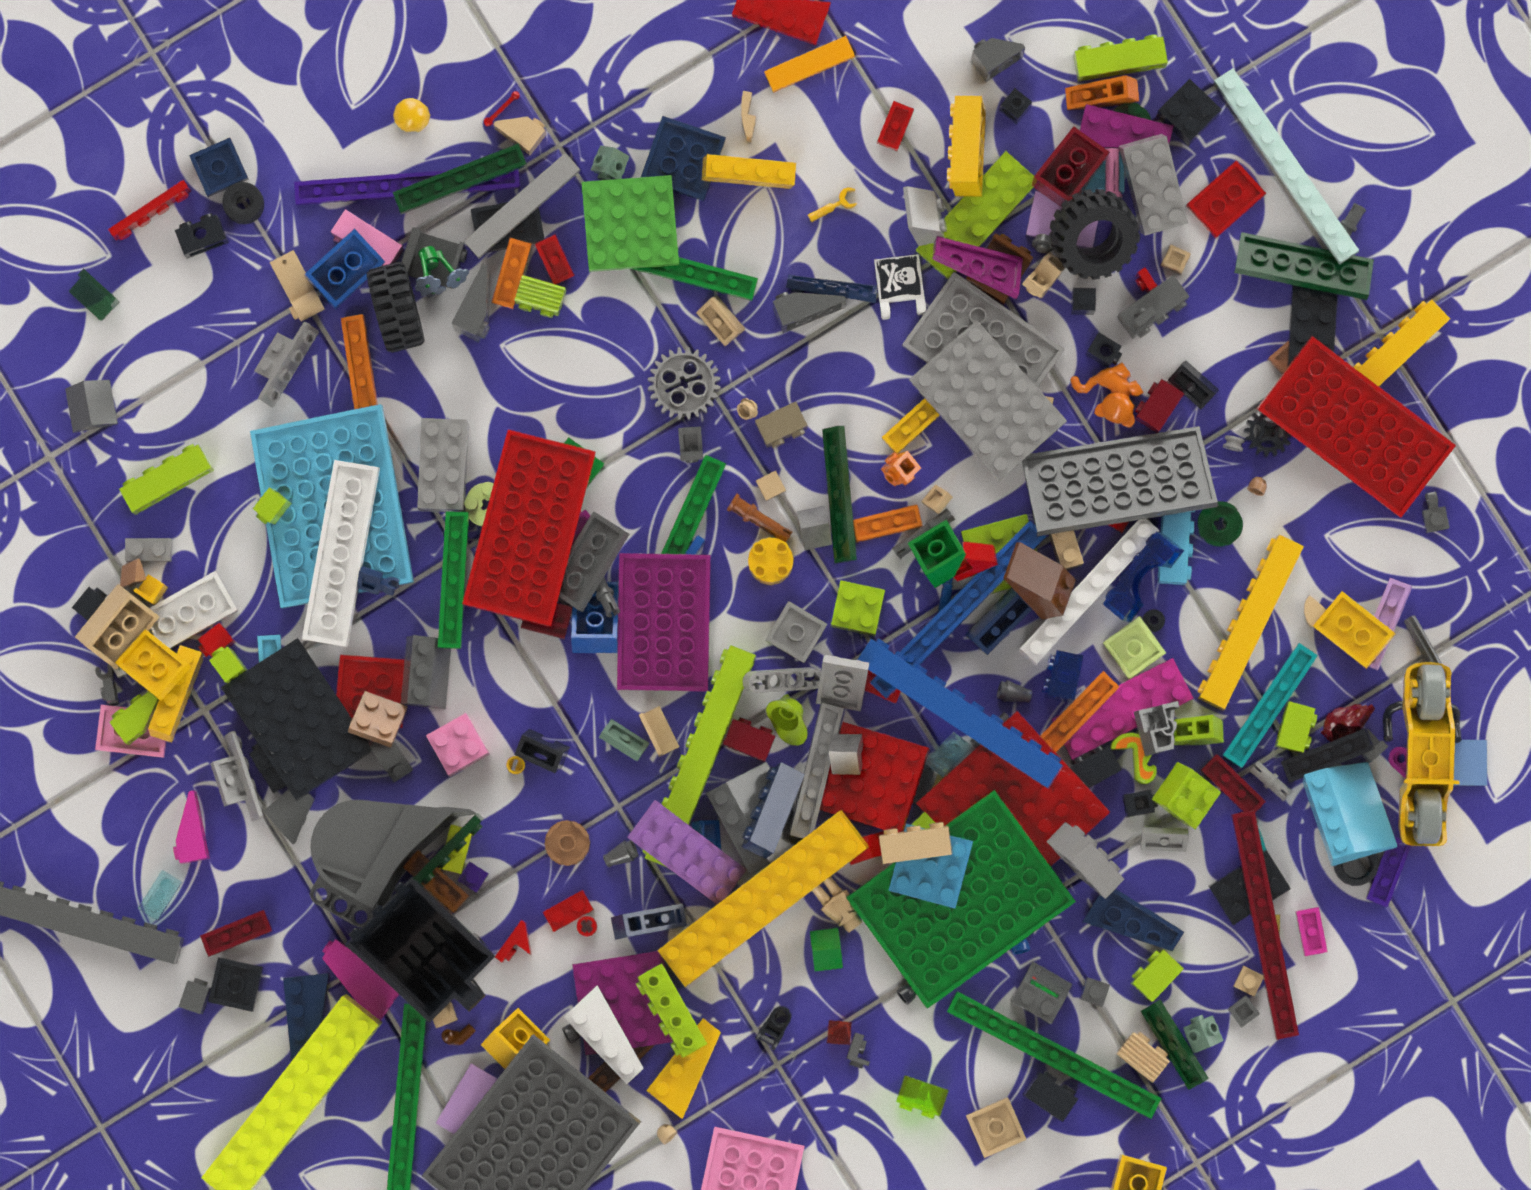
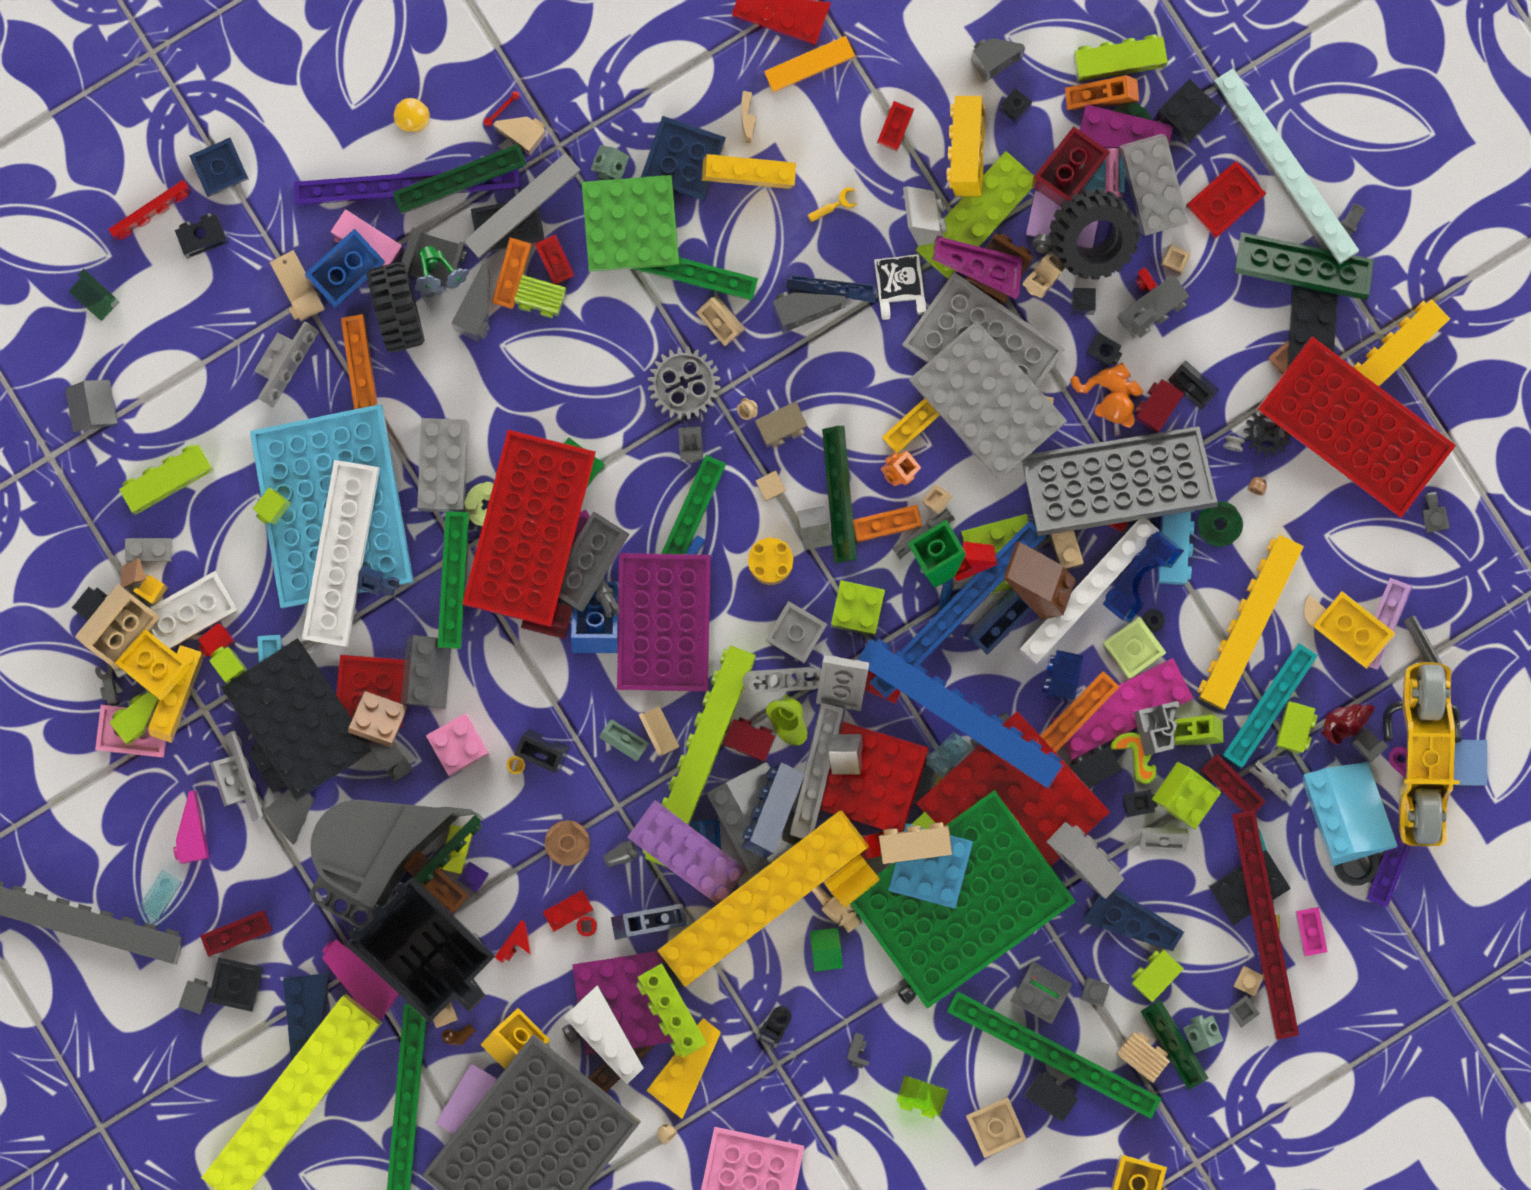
(240, 190): black tyre -> none
(750, 513): dark orange pin -> none
(839, 1032): clear red plate -> none
(852, 881): none -> yellow panel
(1012, 692): dark grey cone -> none
(1021, 947): blue hinge -> none
(1328, 755): black plate -> none

